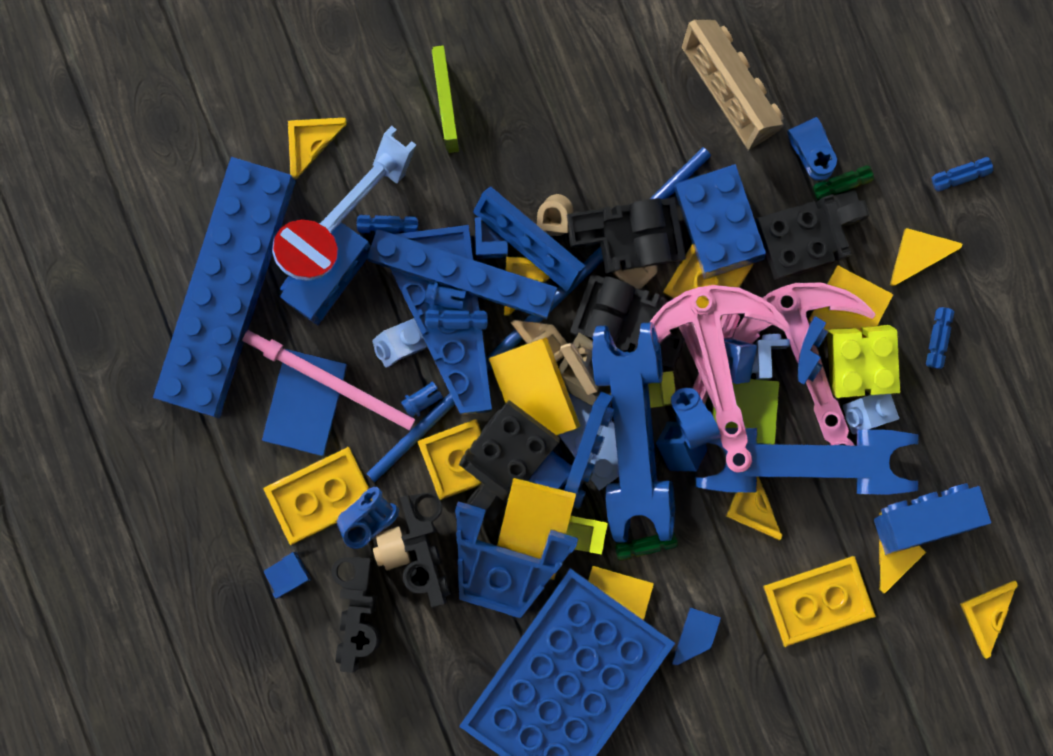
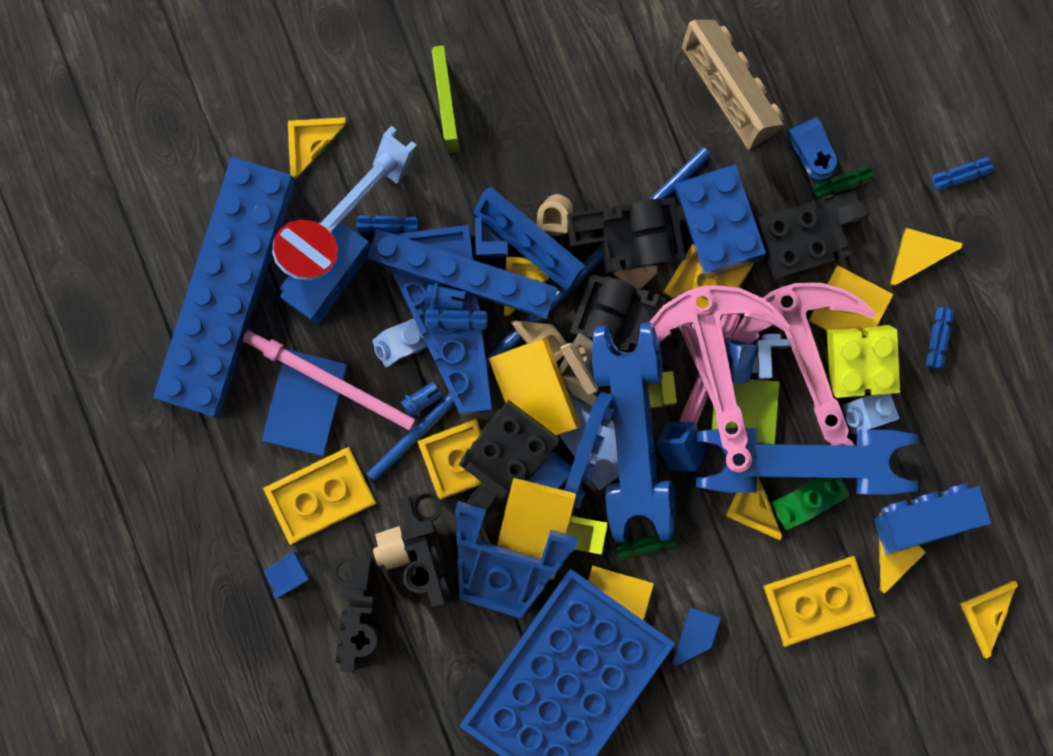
(368, 516): blue piece -> none
(693, 418): blue piece -> none
(808, 361): blue slope -> none
(809, 501): none -> green bracket

